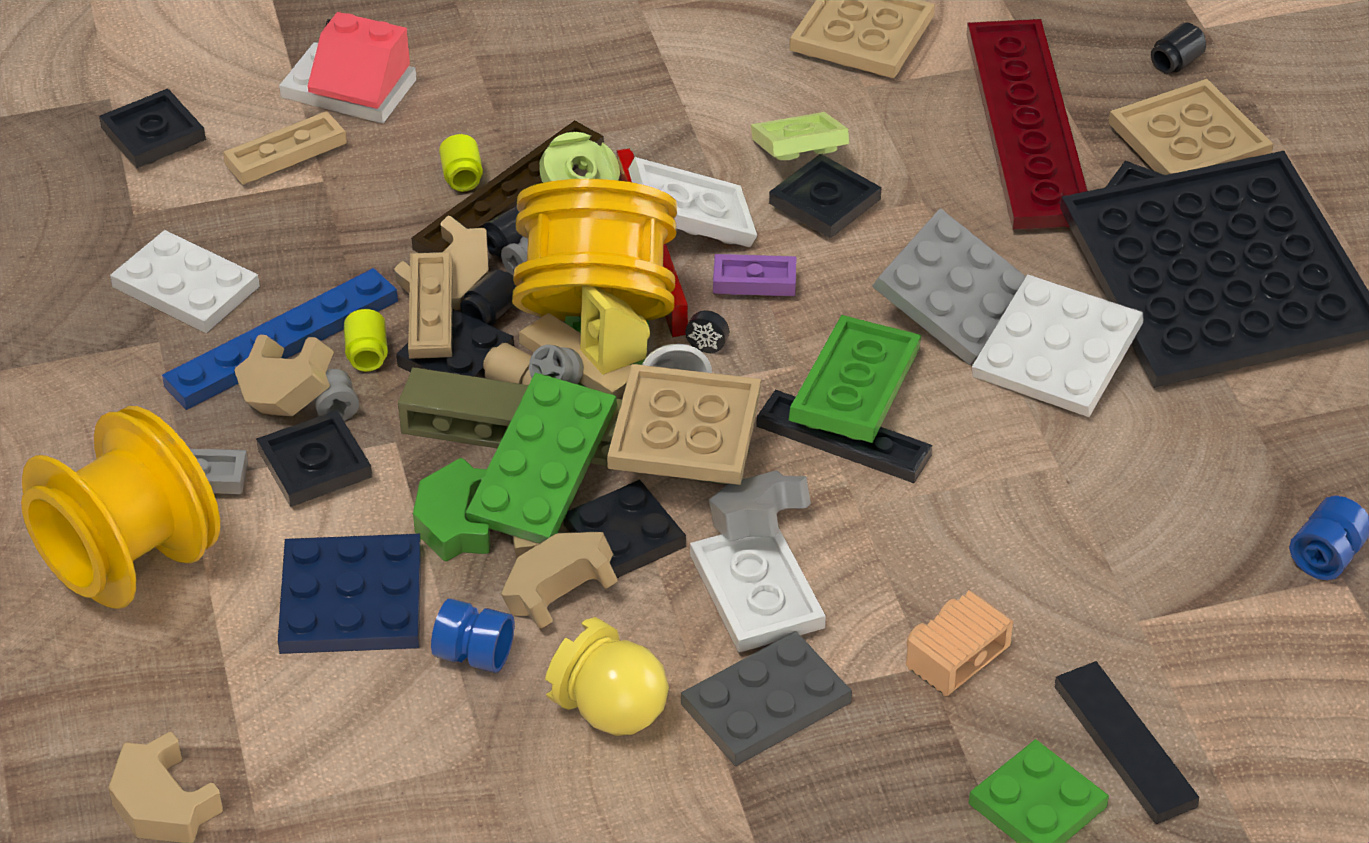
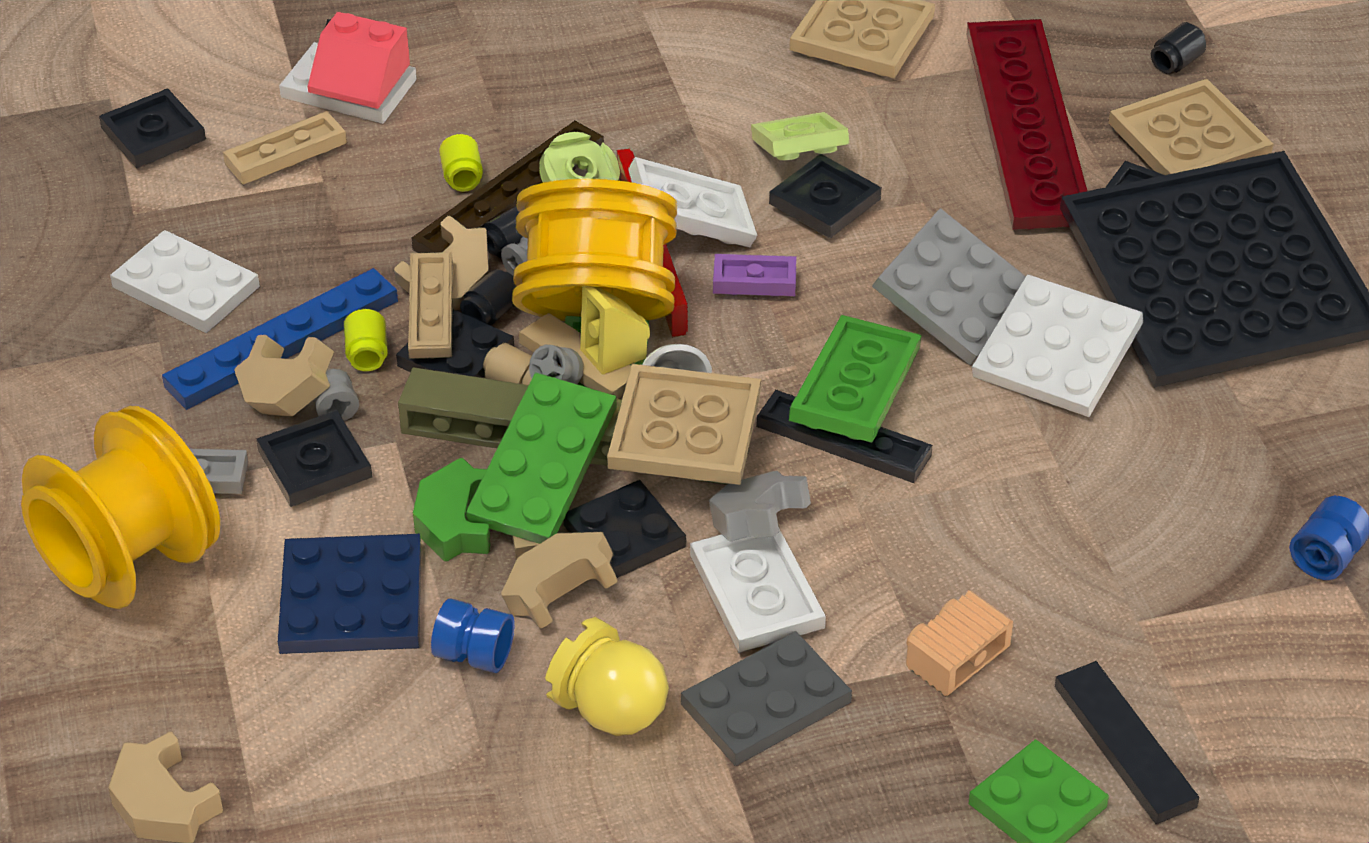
(707, 331): black tile -> none

